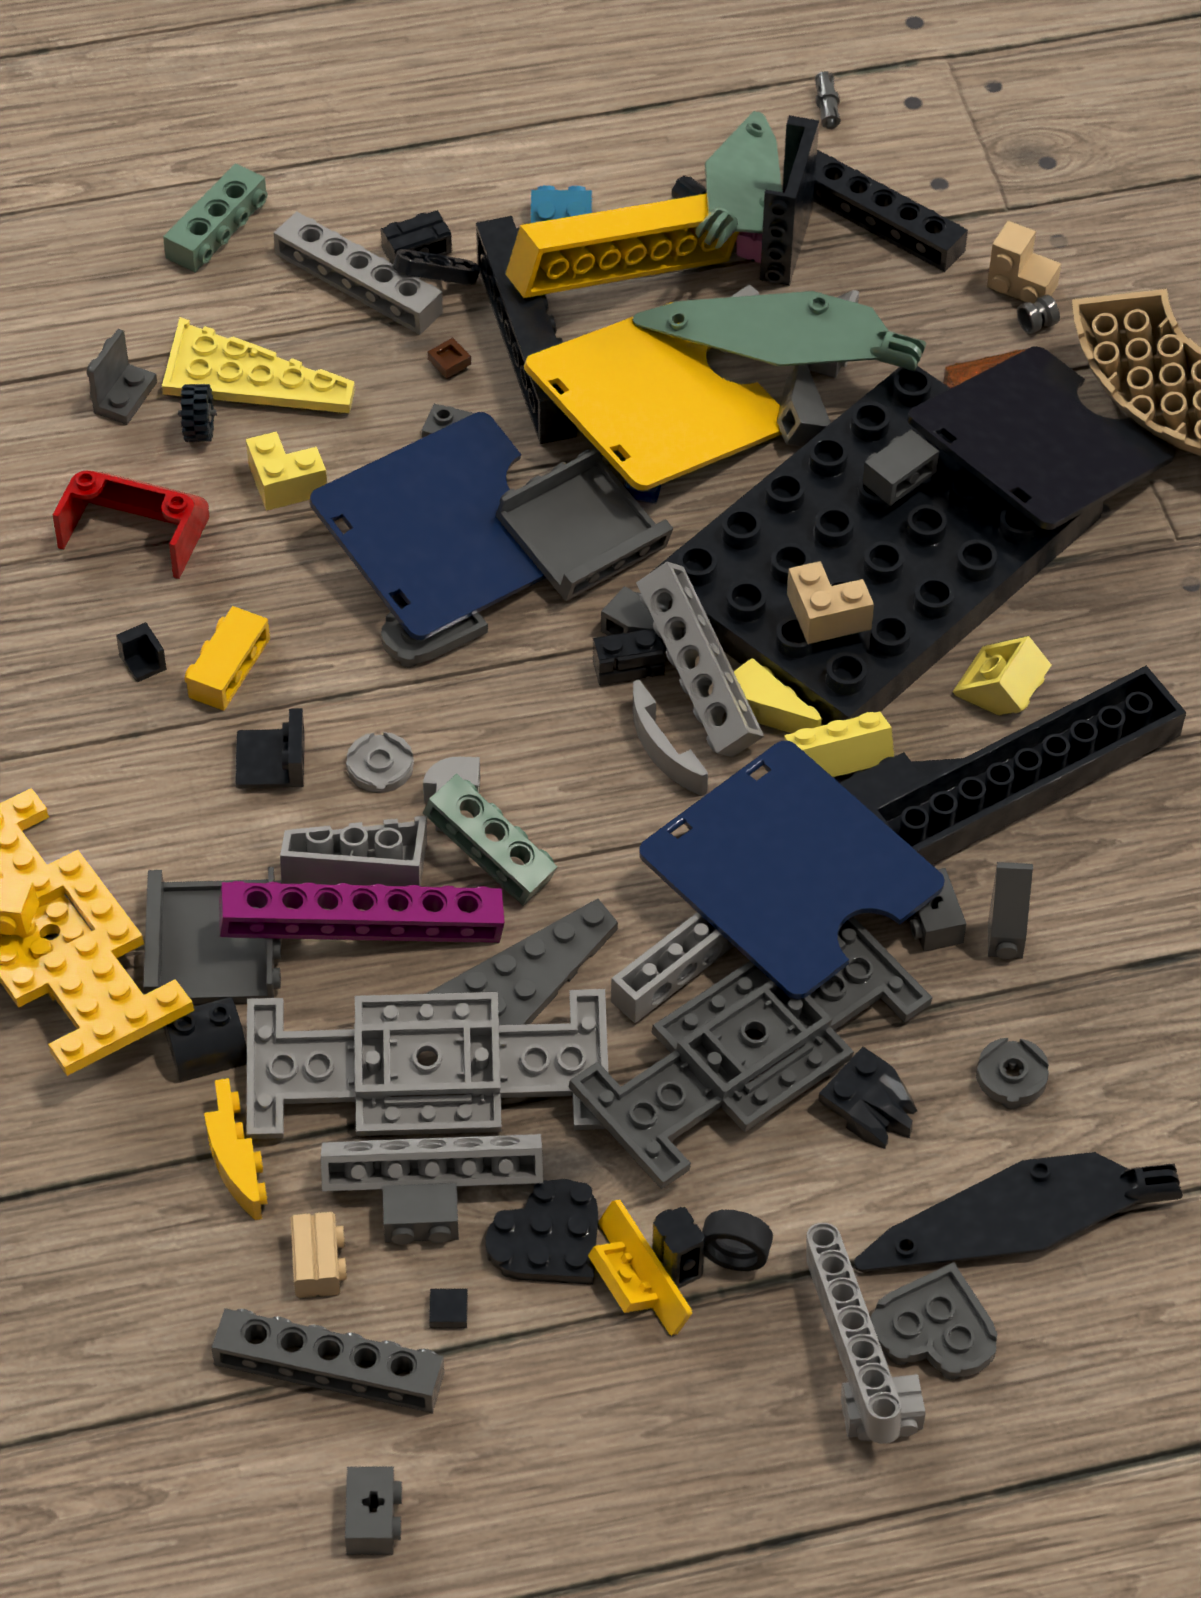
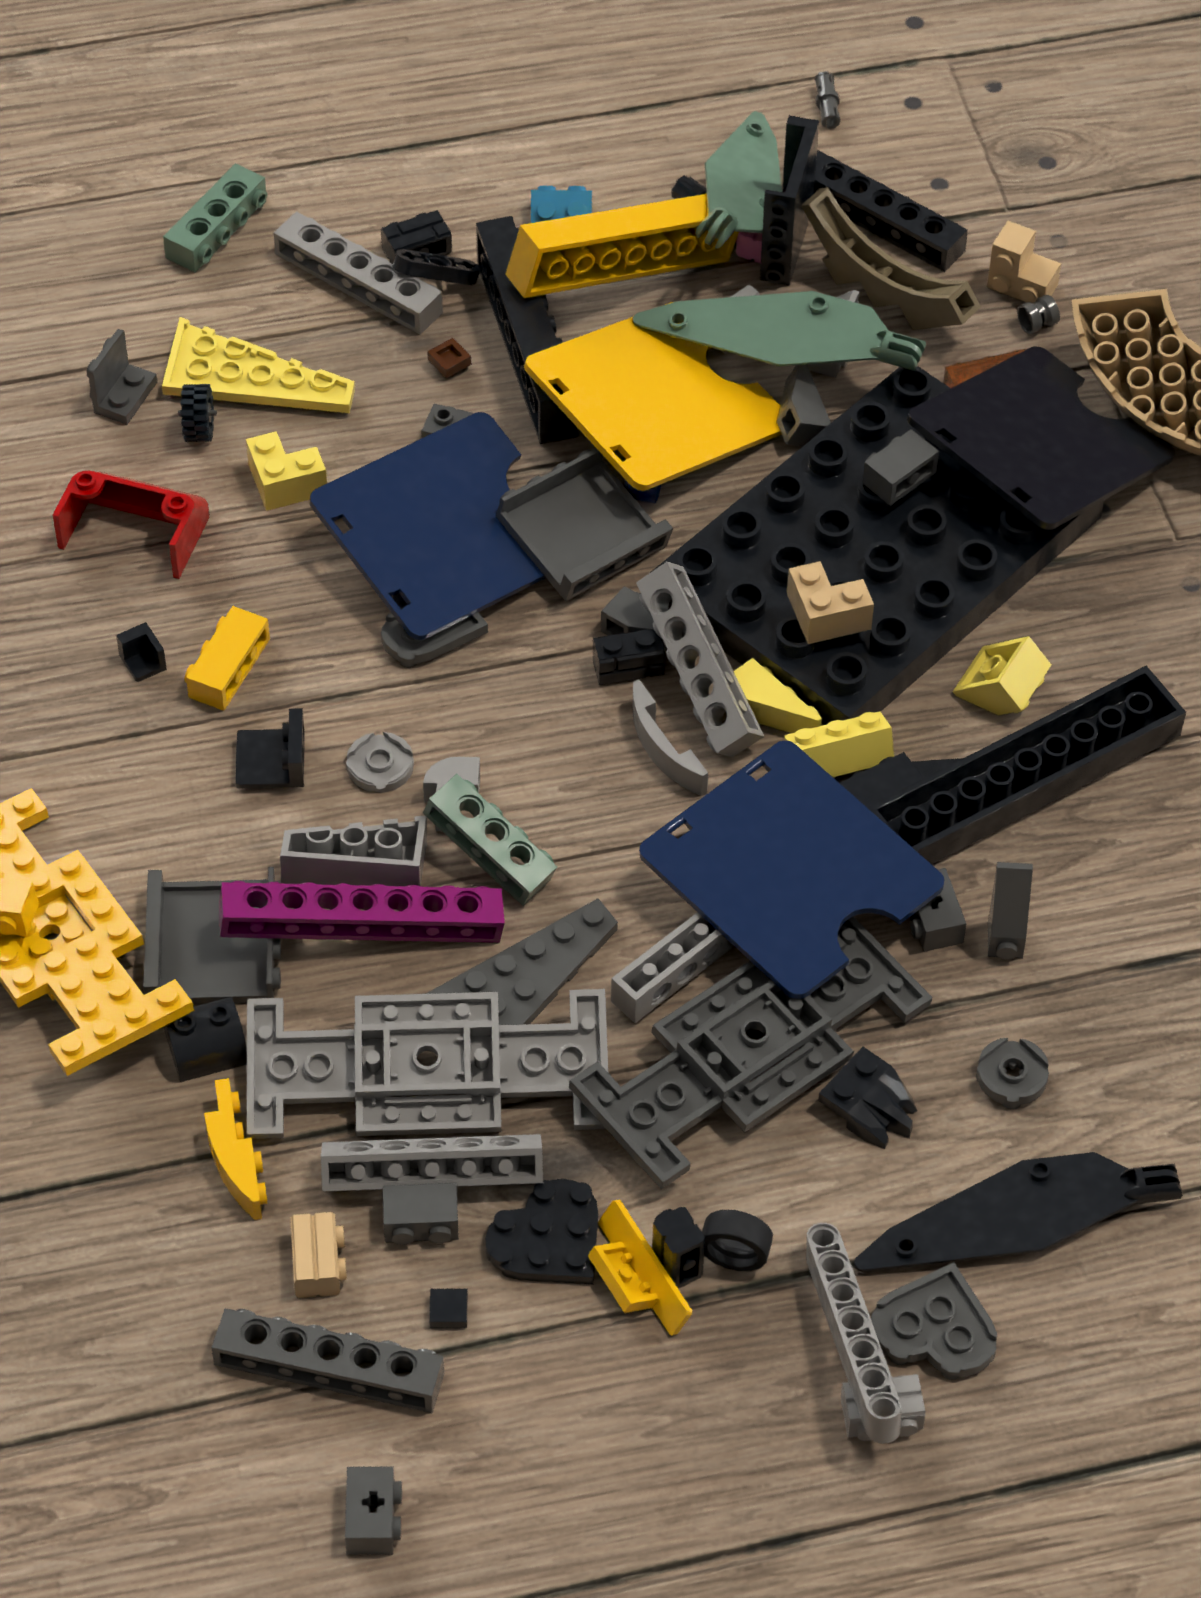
(854, 258): none -> dark tan arch

